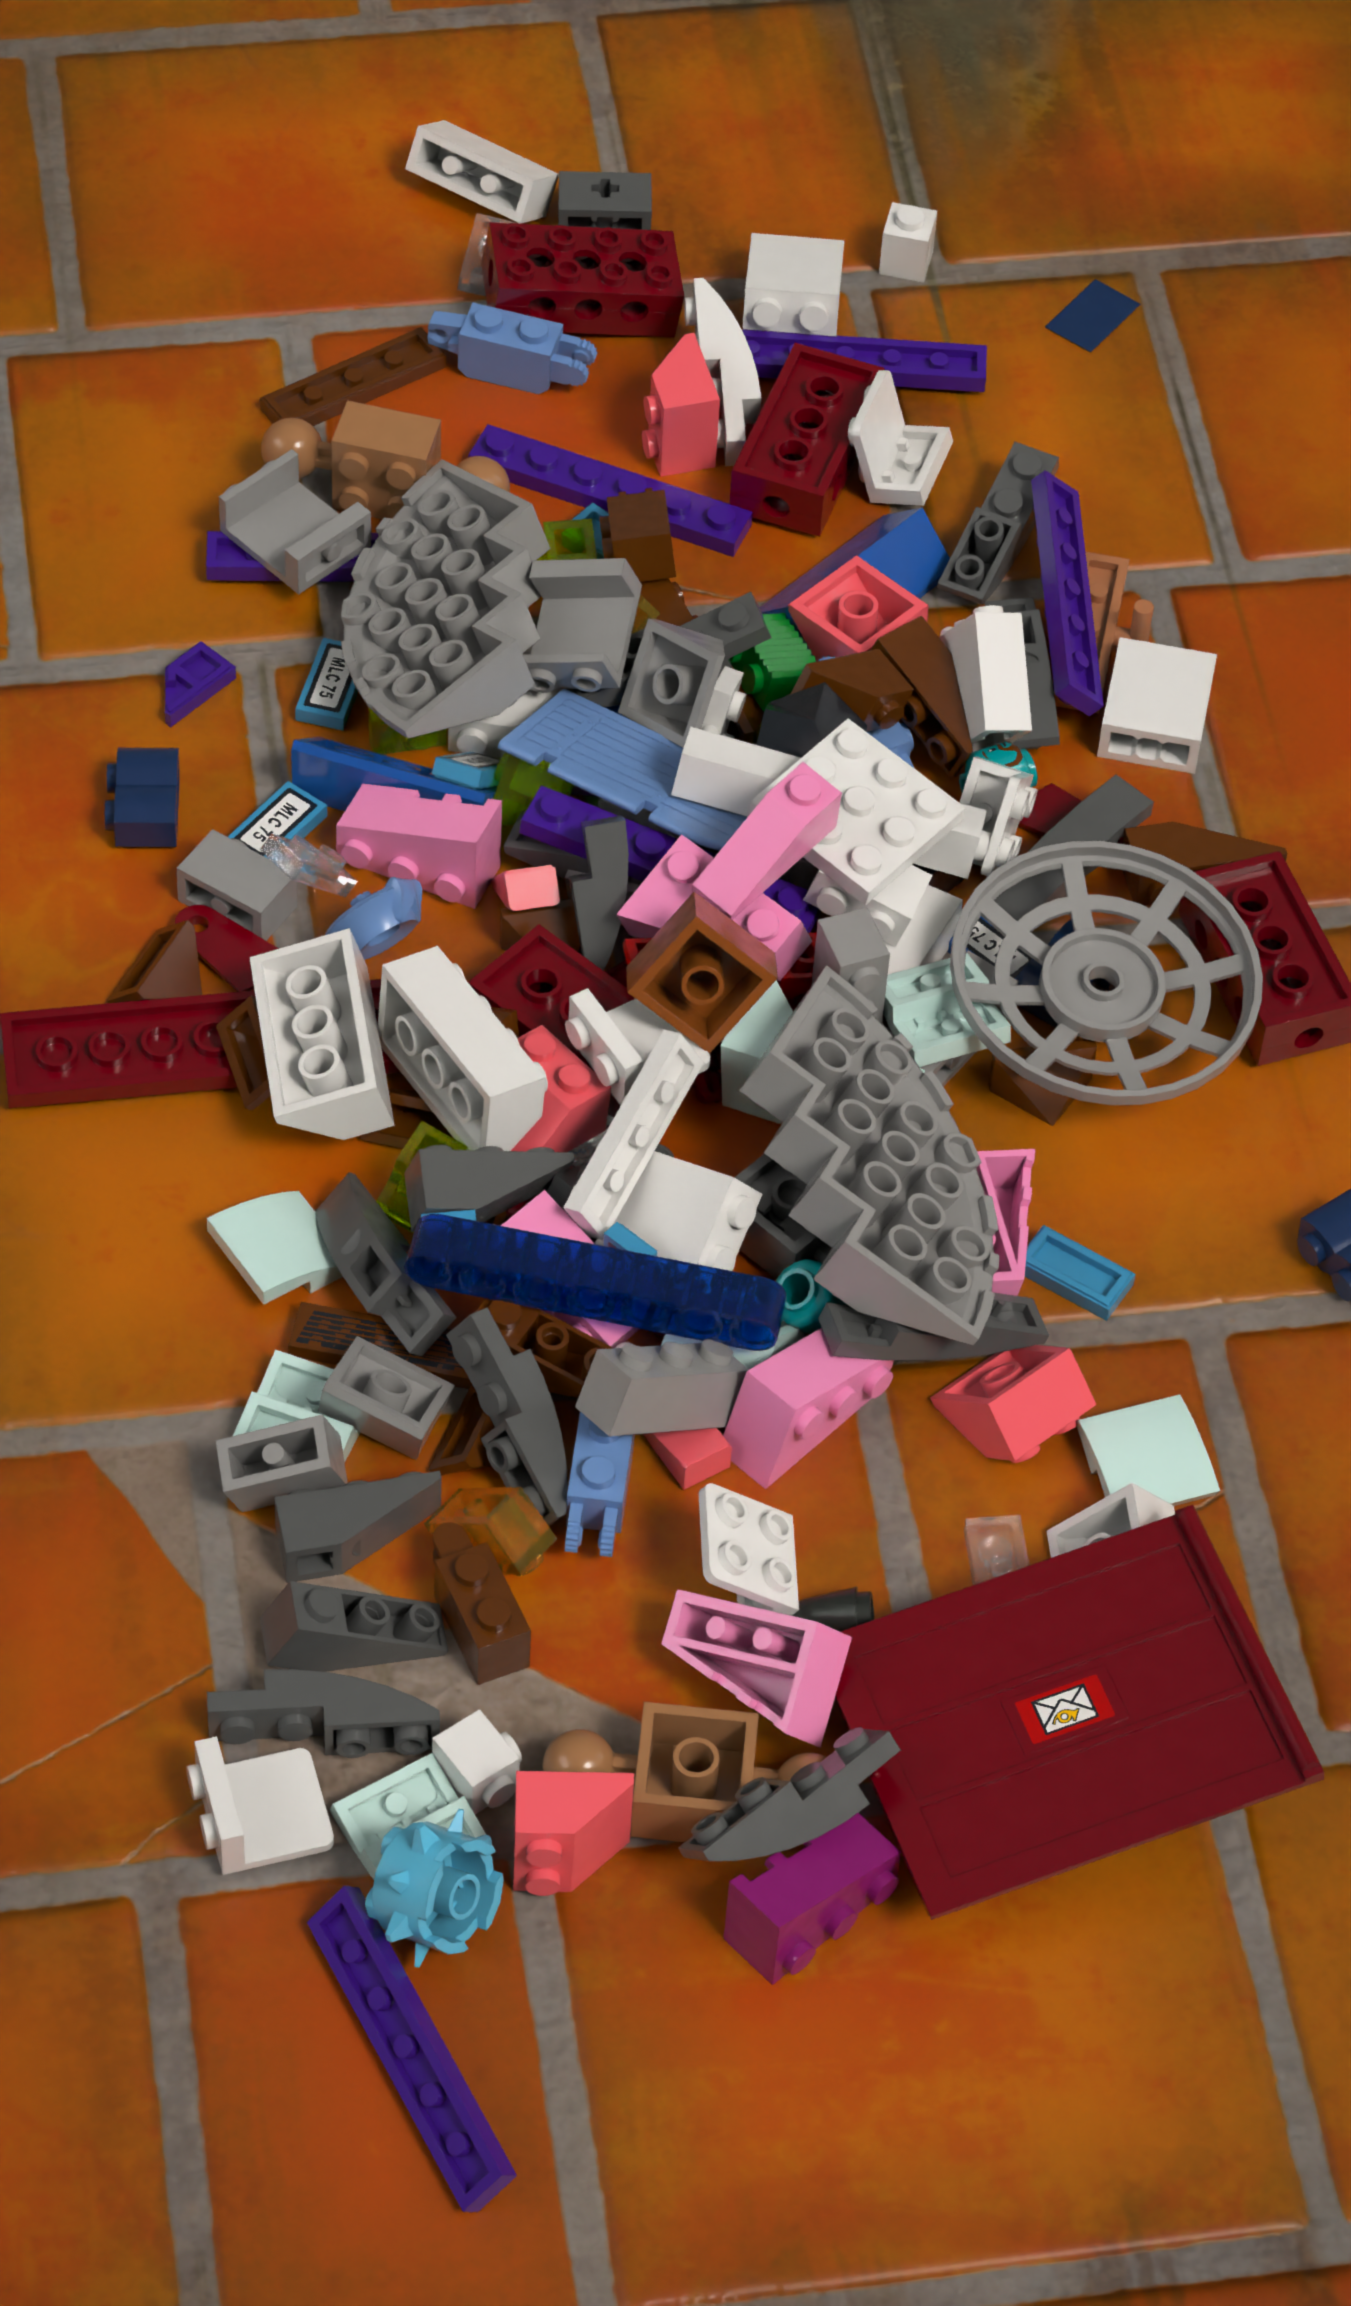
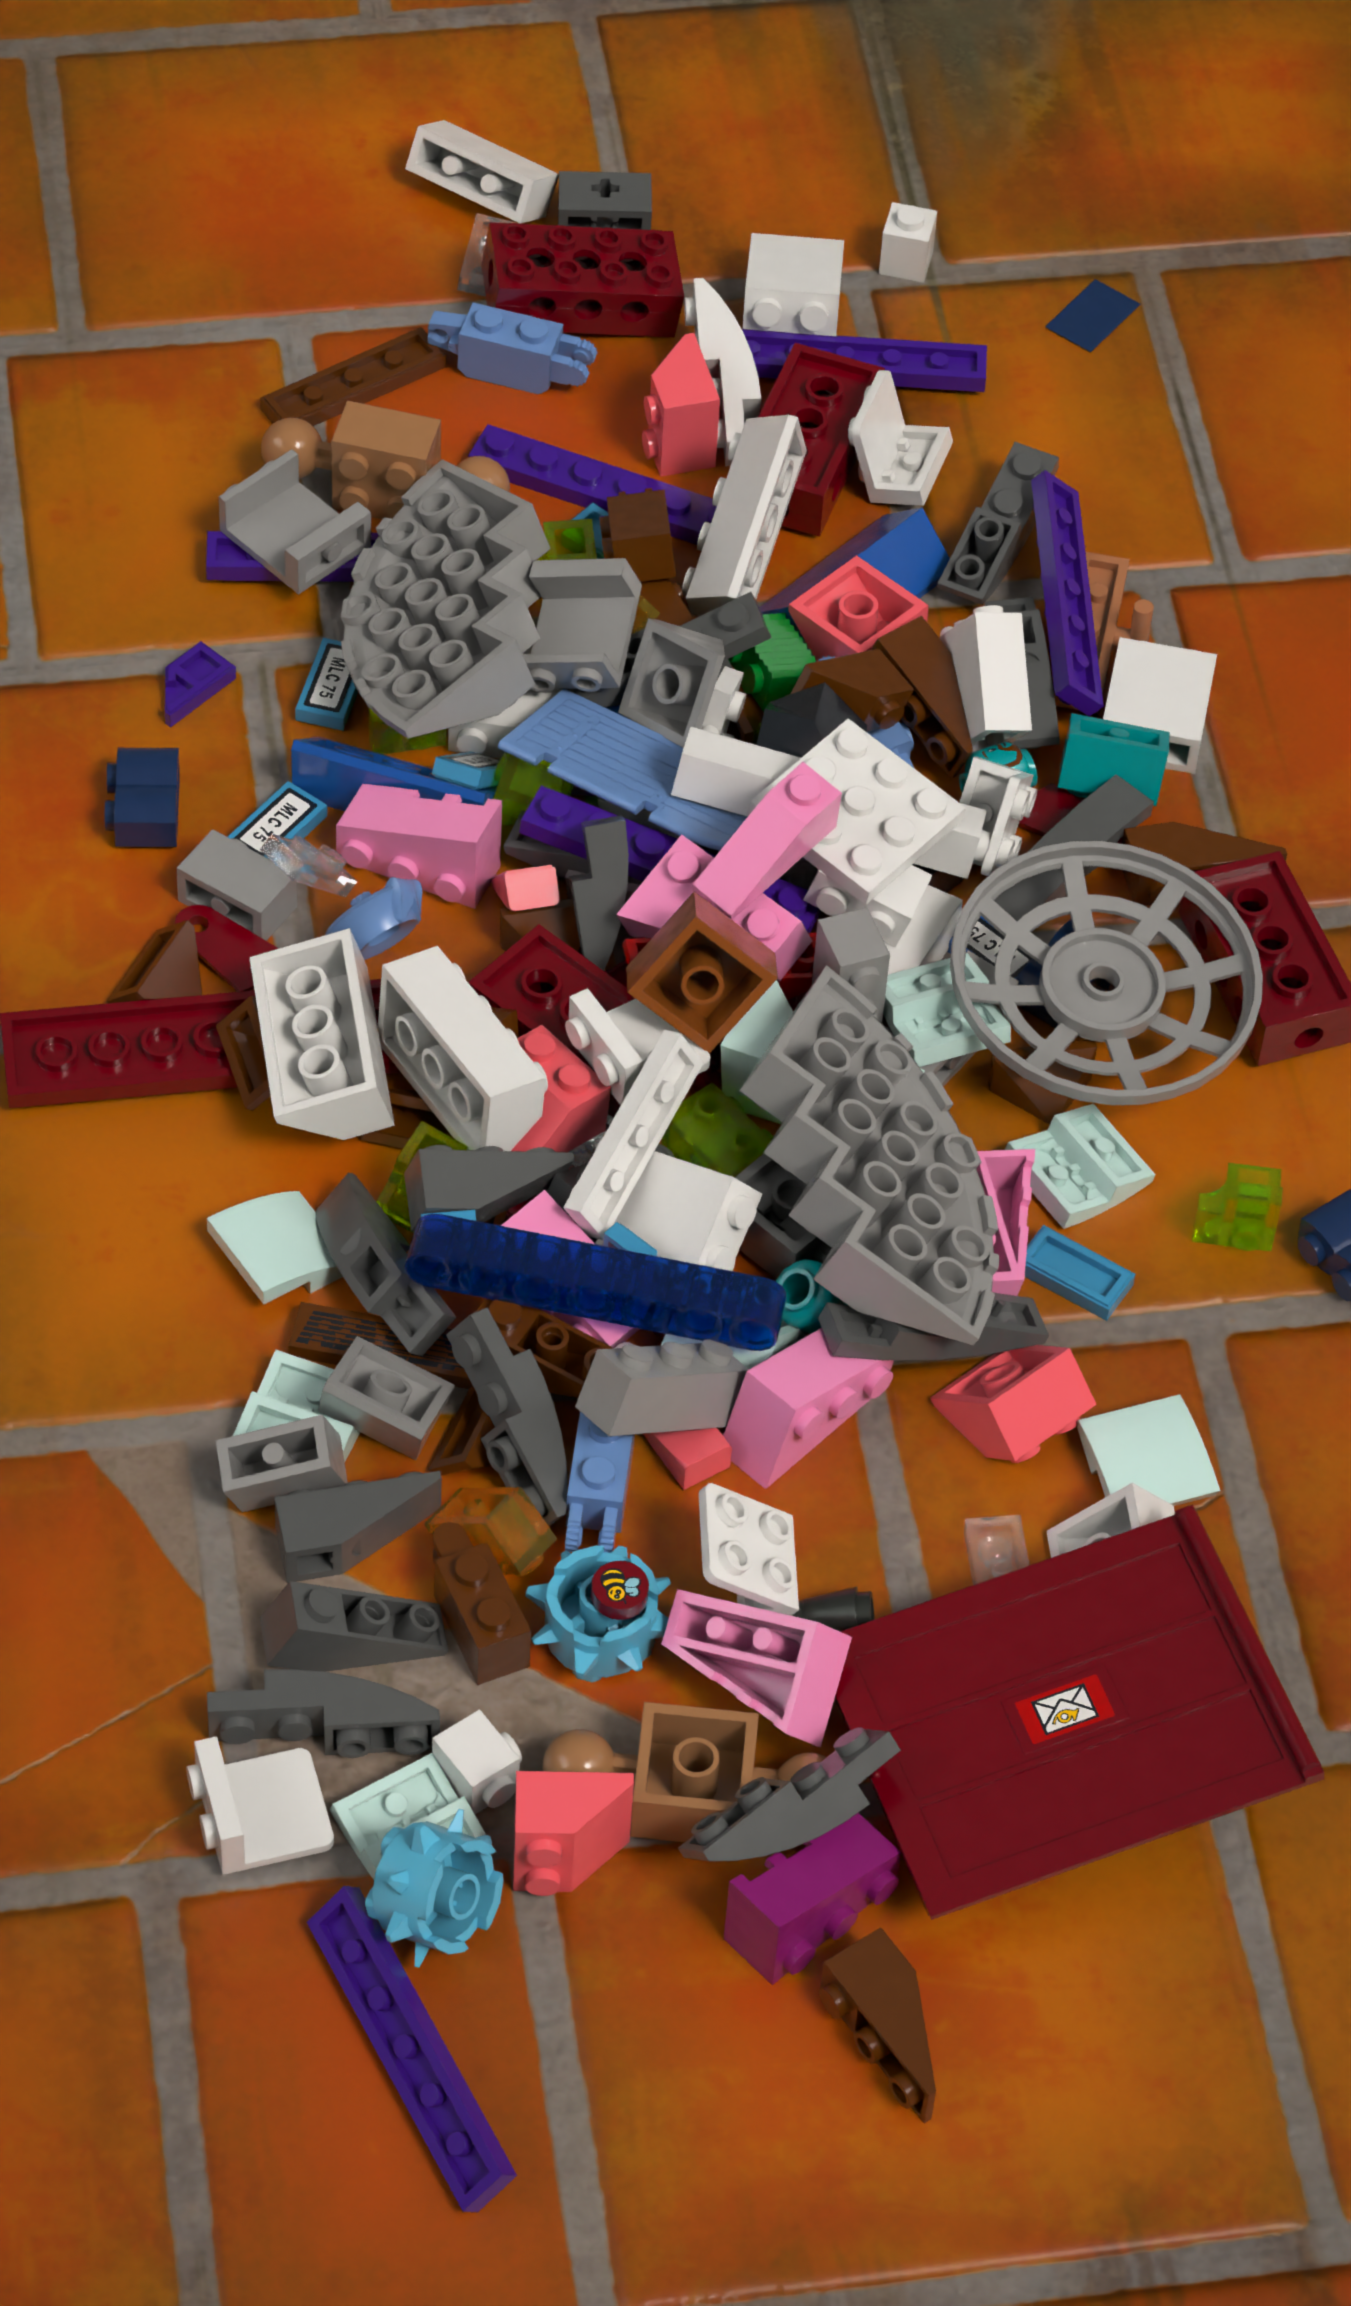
(583, 1636): none -> medium azure brick
(619, 1590): none -> dark red tile
(715, 1133): none -> clear neon green brick
(747, 513): none -> white slope
(881, 2004): none -> reddish brown slope
(1082, 1166): none -> light aqua slope
(1102, 748): none -> teal brick
(1242, 1210): none -> clear neon green brick

